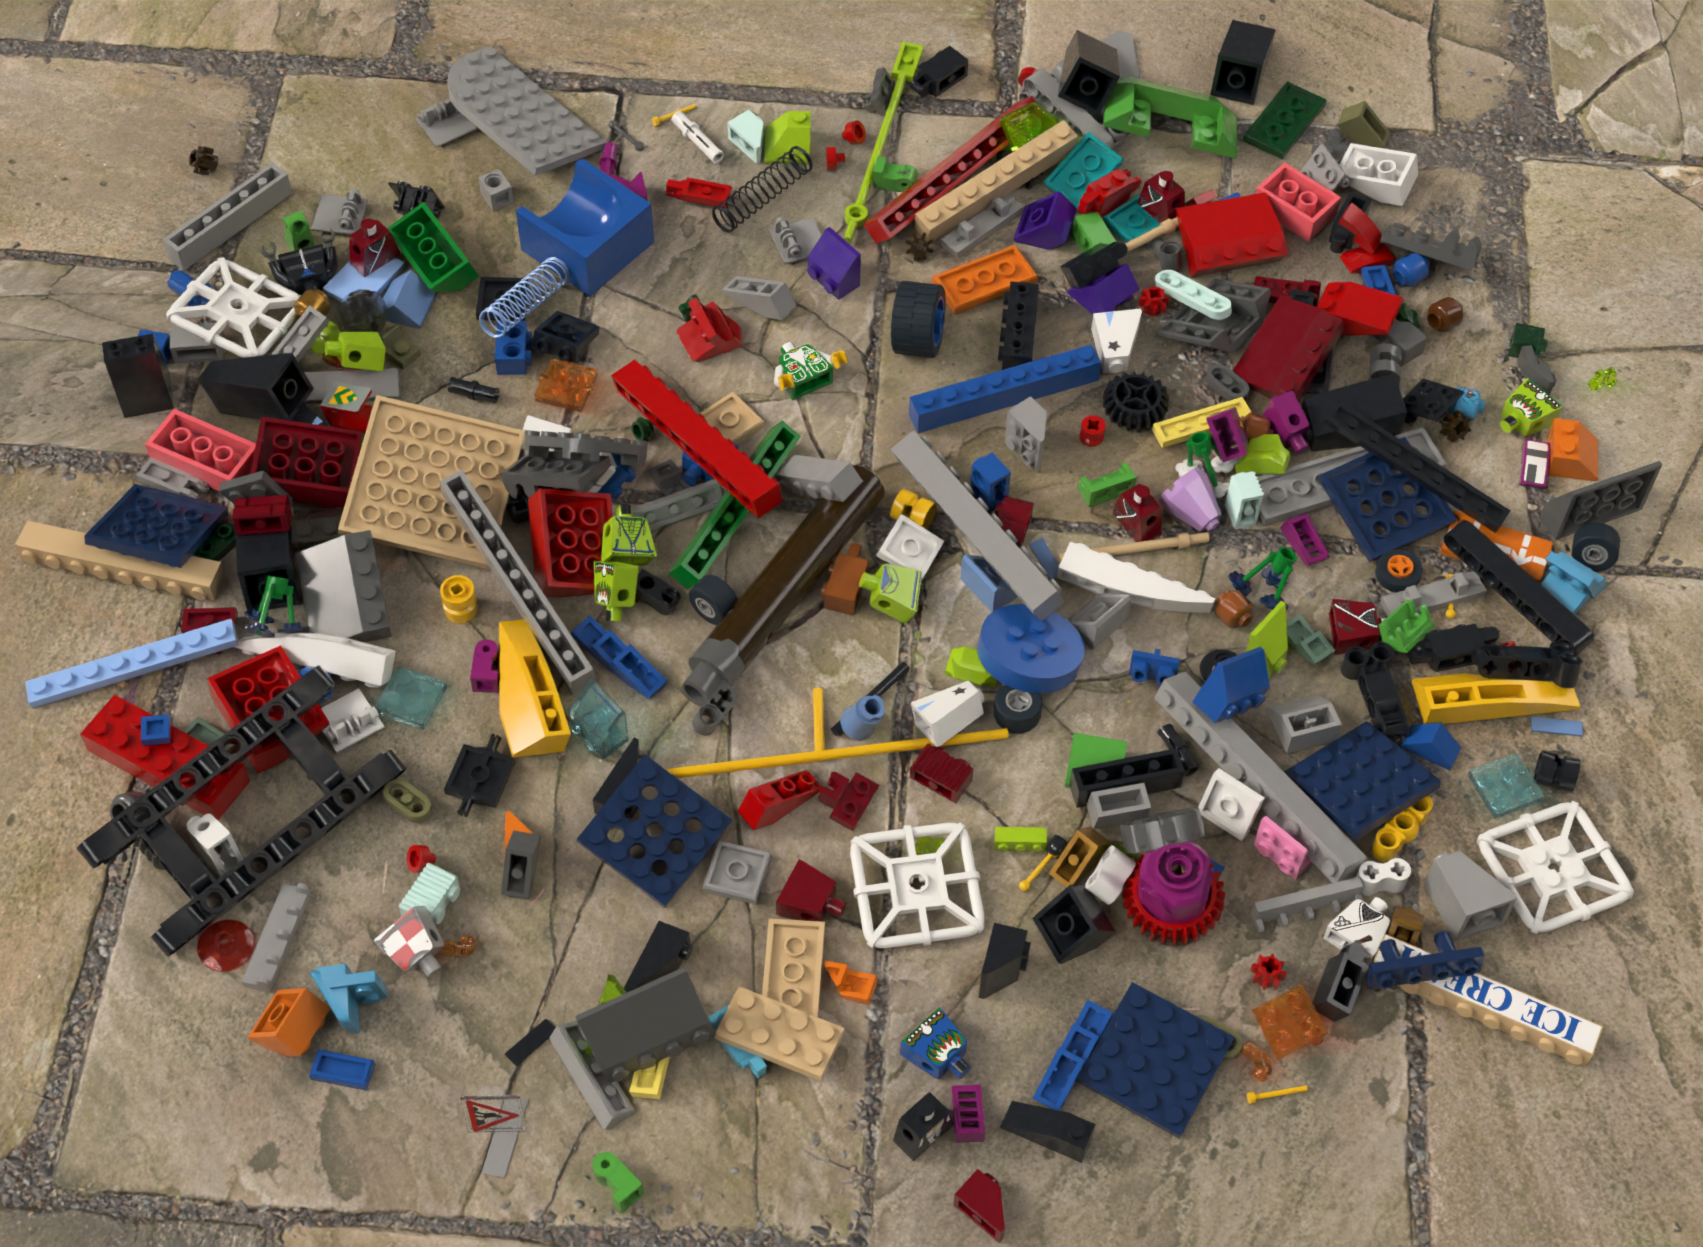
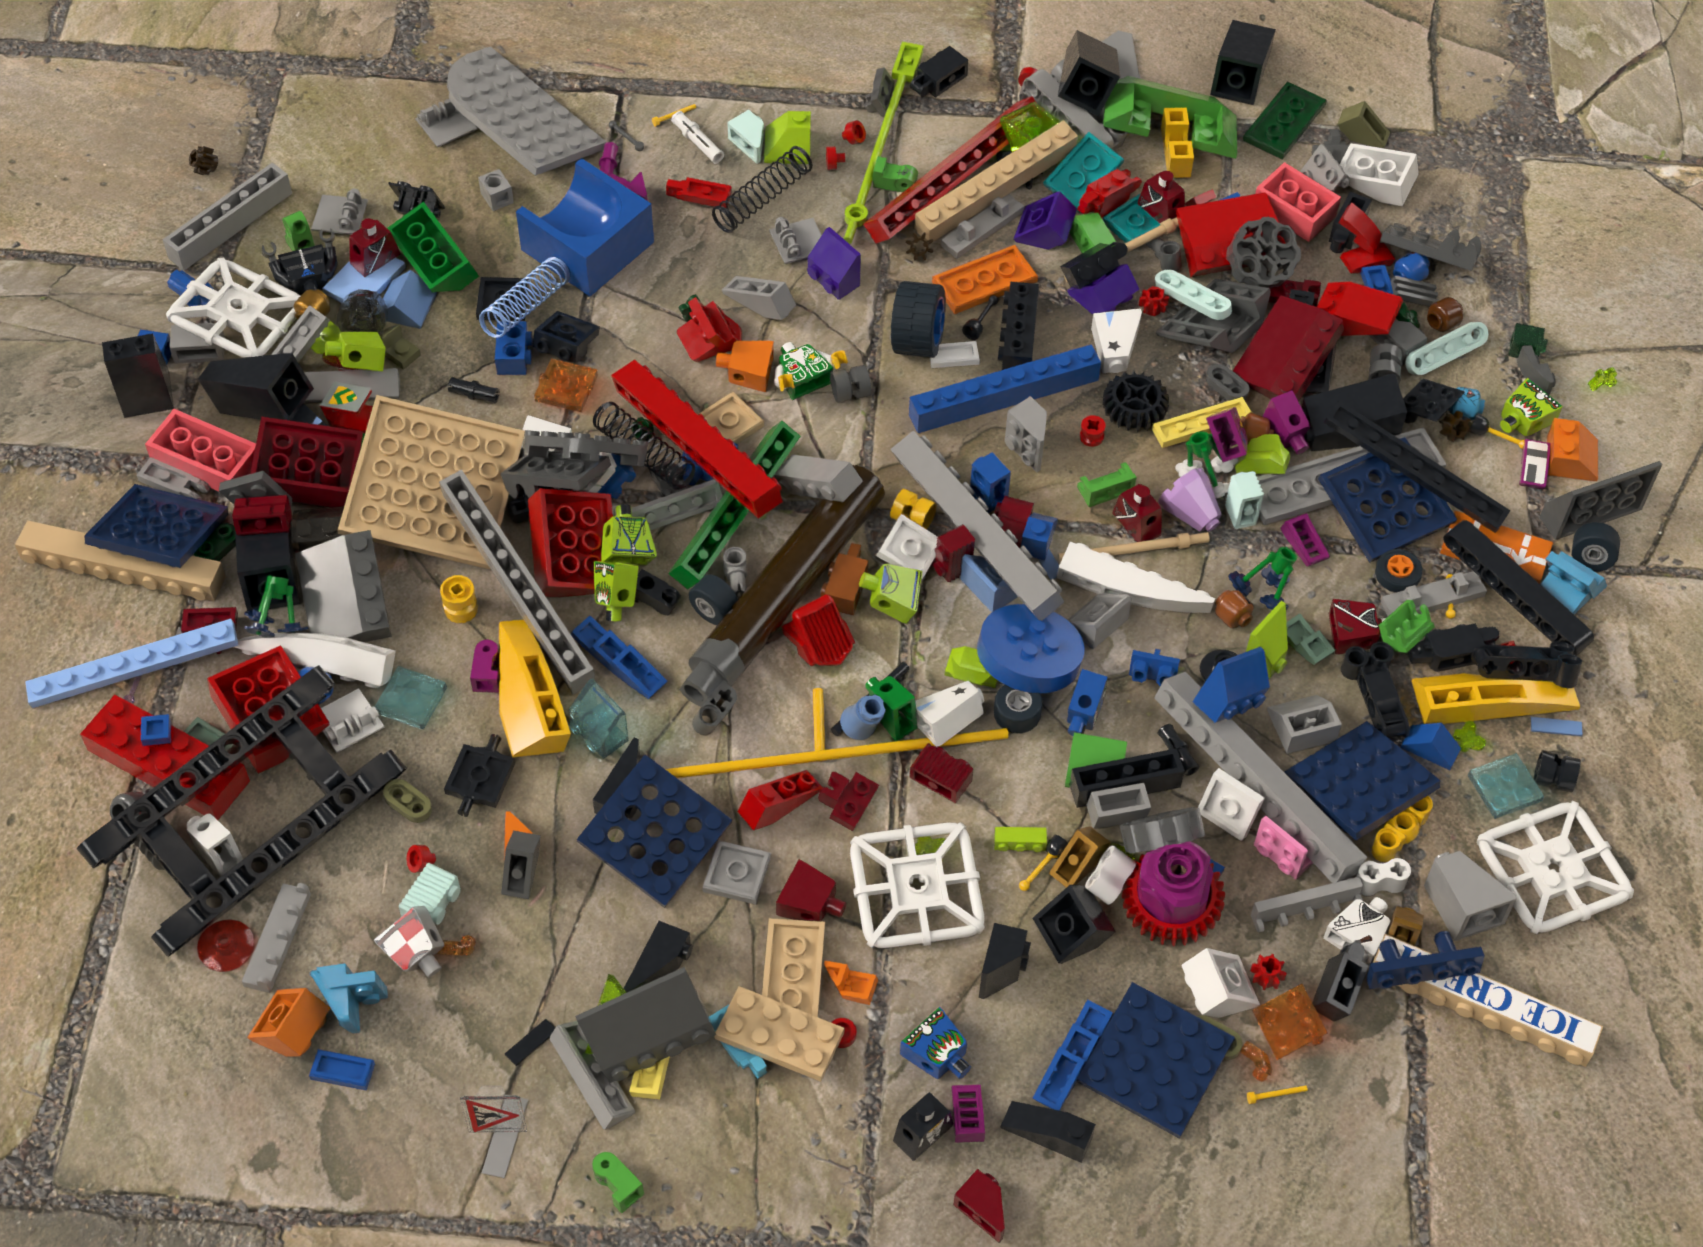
(603, 430): none -> black piece
(735, 572): none -> light grey pin
(748, 363): none -> orange torso
(820, 633): none -> red piece
(844, 389): none -> dark grey wheel
(849, 1032): none -> red tile
(899, 706): none -> green torso
(950, 551): none -> dark red brick
(956, 355): none -> white tile
(976, 328): none -> black hinge
(1038, 534): none -> blue slope
(1086, 701): none -> blue torso
(1177, 148): none -> yellow arch
(1219, 983): none -> white slope
(1249, 252): none -> dark grey connector
(1414, 291): none -> dark grey tile
(1446, 348): none -> light aqua plate
(1468, 738): none -> clear neon green piece
(1481, 426): none -> hinge

